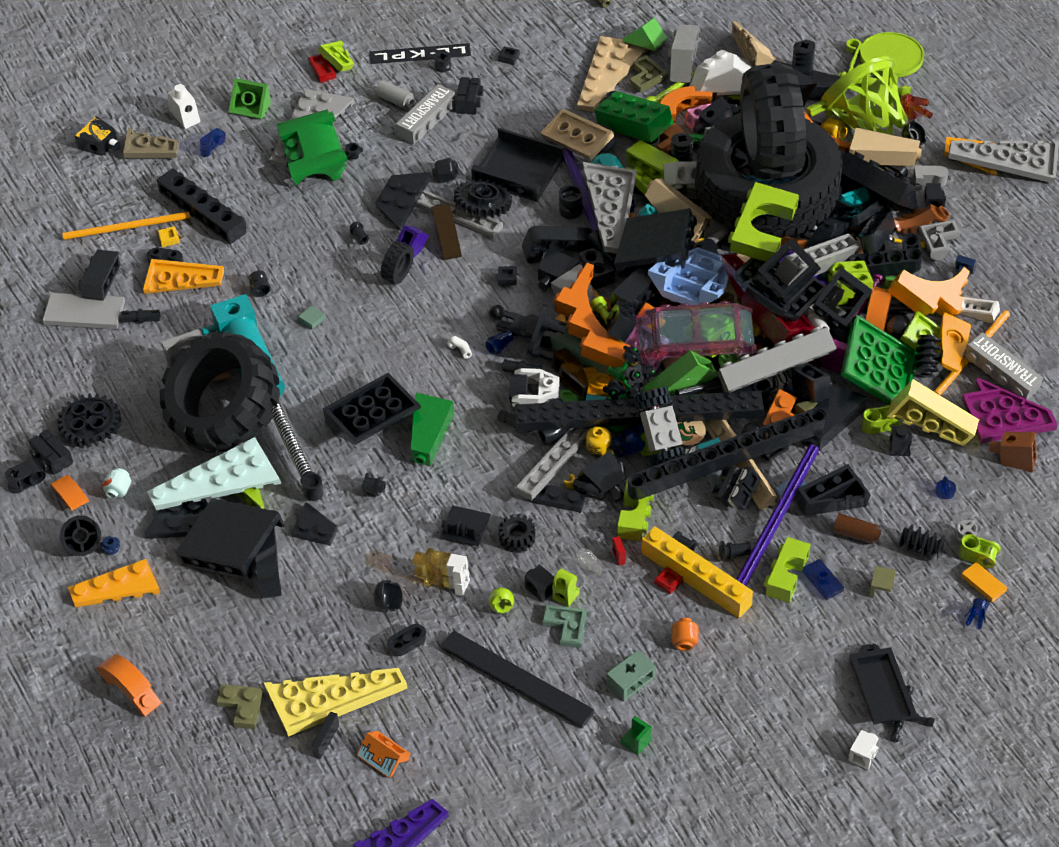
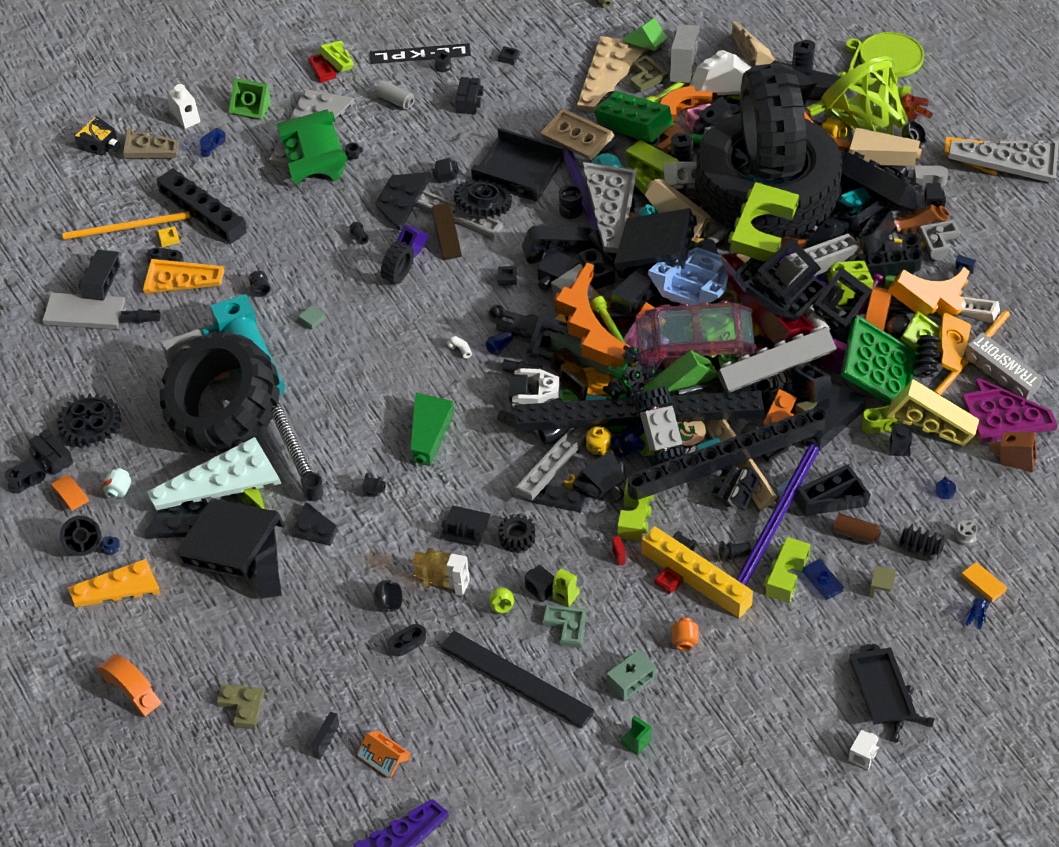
(310, 701): light yellow wing -> none
(369, 409): black slope -> none
(425, 114): light grey brick -> none
(589, 562): clear cone -> none
(621, 320): black brick -> none
(977, 550): lime piece -> none

